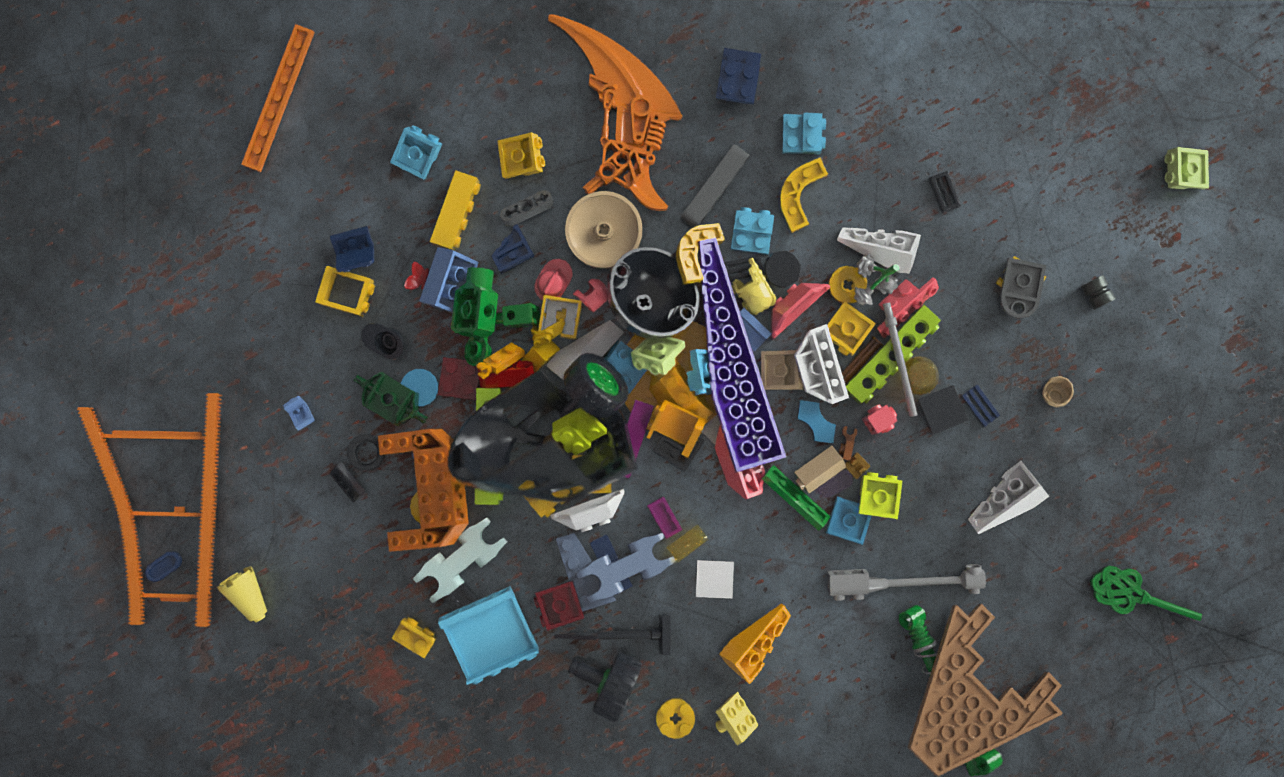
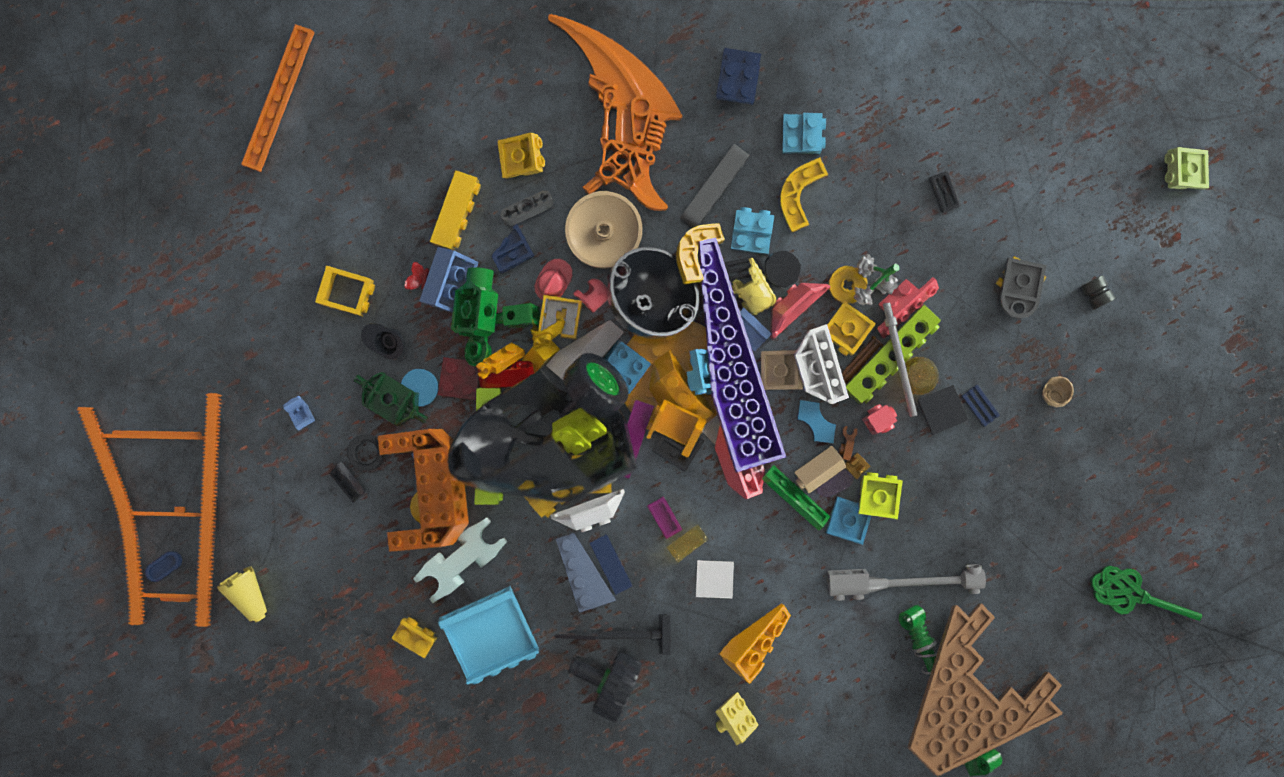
(353, 249): dark blue bracket -> none
(416, 151): medium azure plate -> none
(558, 605): dark red plate -> none
(612, 573): sand blue piece -> none
(657, 354): yellowish green plate -> none
(683, 726): yellow plate -> none
(884, 247): white wedge -> none
(1012, 497): white wedge -> none

